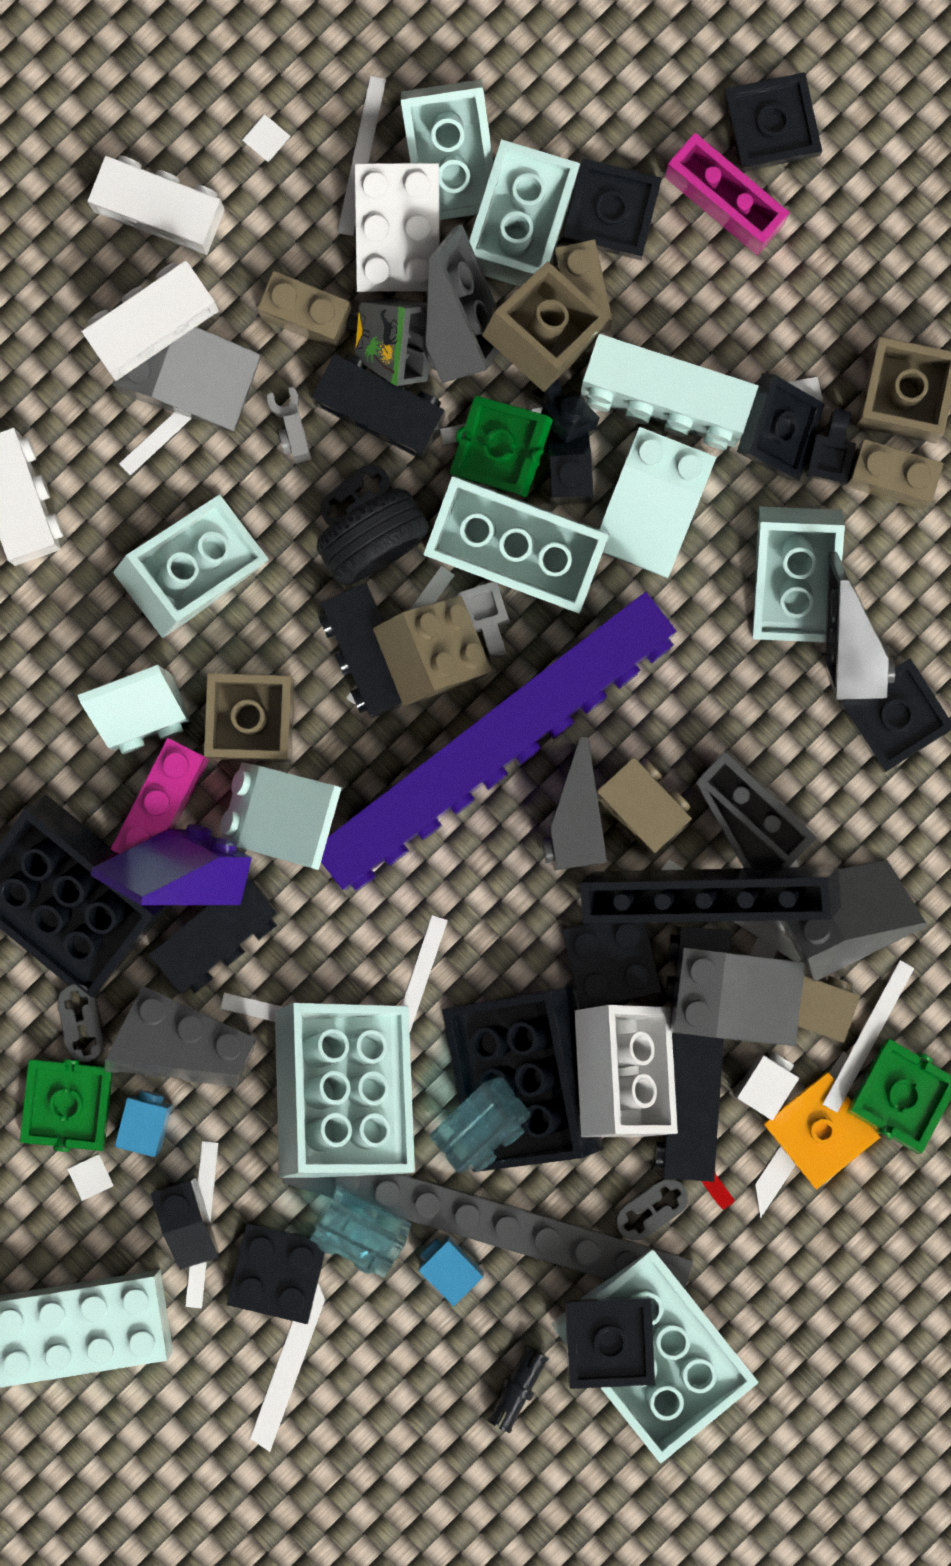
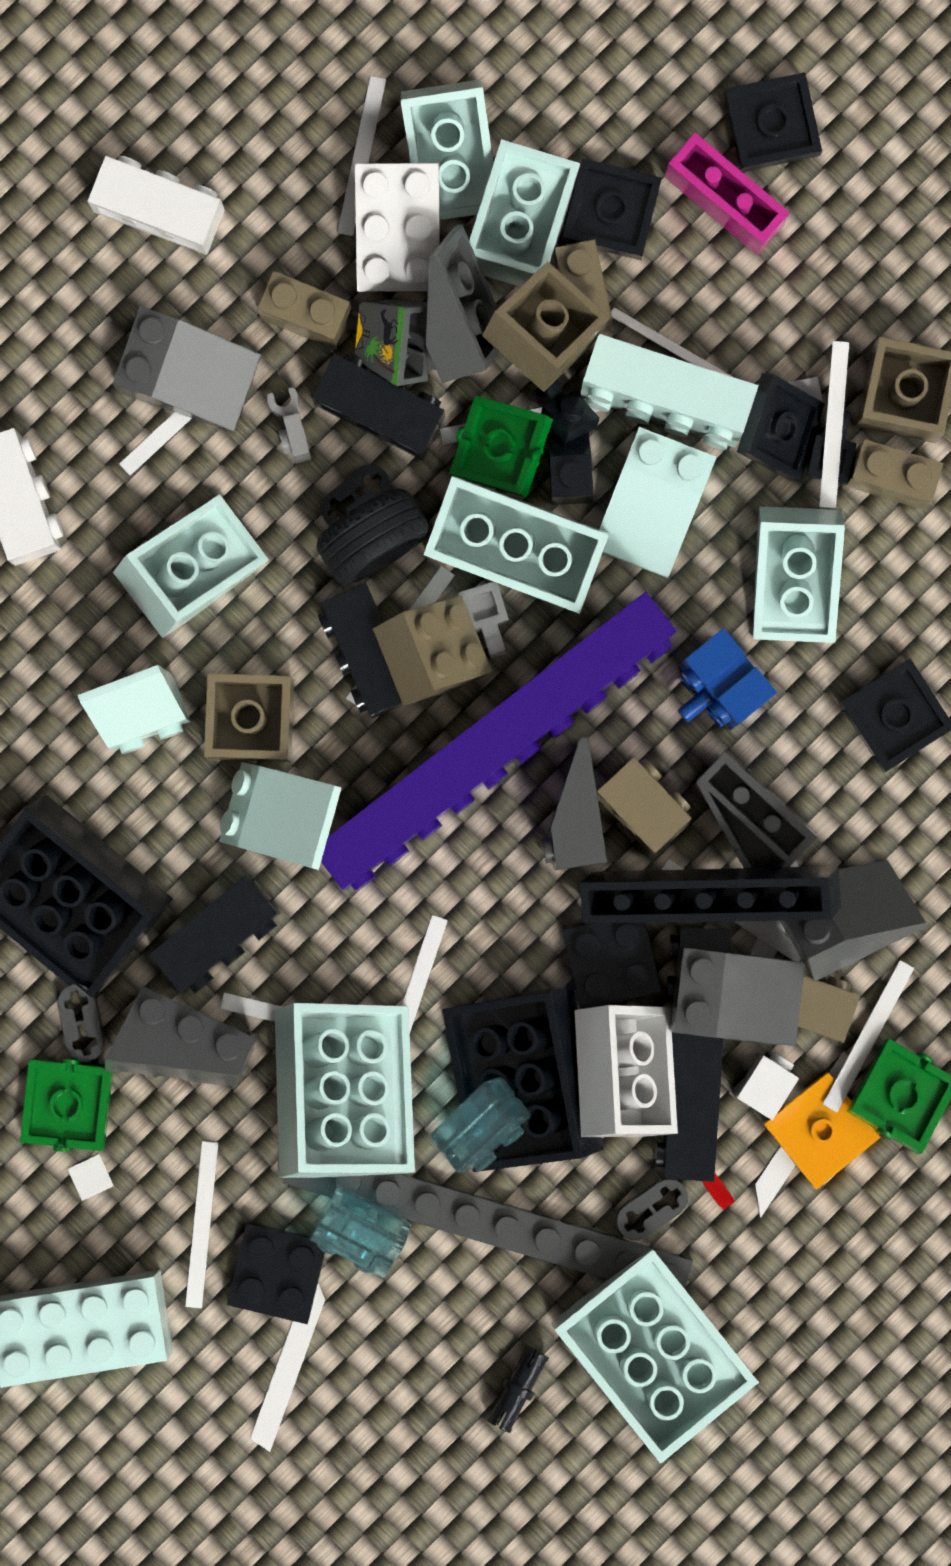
(144, 1123): dark azure brick -> none
(149, 319): white brick -> none
(162, 795): dark pink brick -> none
(179, 869): dark purple slope -> none
(185, 1223): black slope -> none
(266, 138): white sticker -> none
(449, 1269): dark azure brick -> none
(609, 1342): black plate -> none
(663, 341): none -> white sticker
(722, 682): none -> blue brick
(834, 424): none -> white sticker
(854, 653): slope -> none

